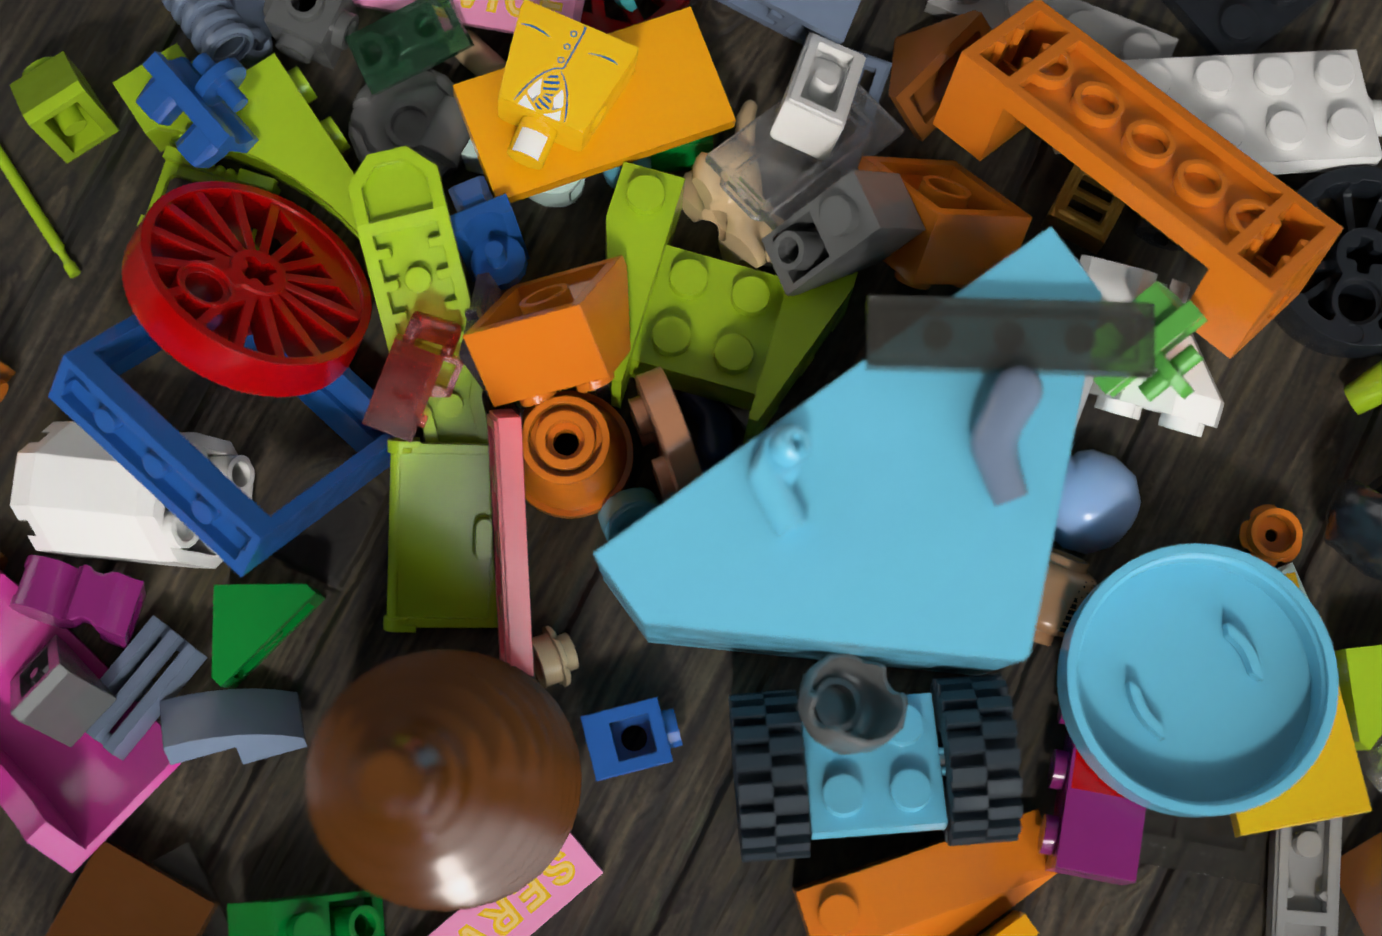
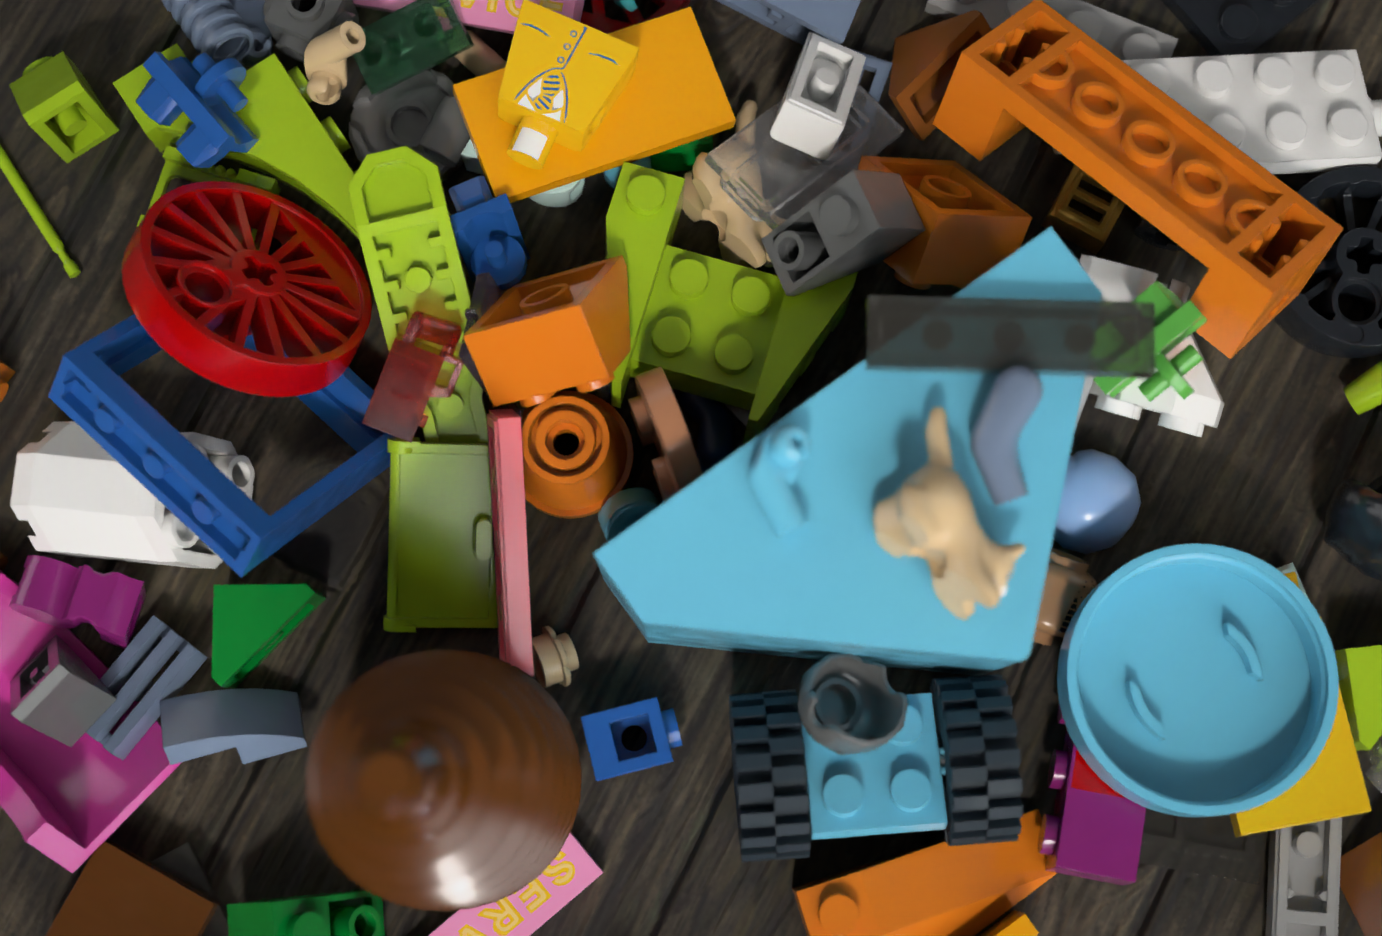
(327, 61): none -> tan arm
(937, 521): none -> tan animal
(1287, 531): orange plate -> none

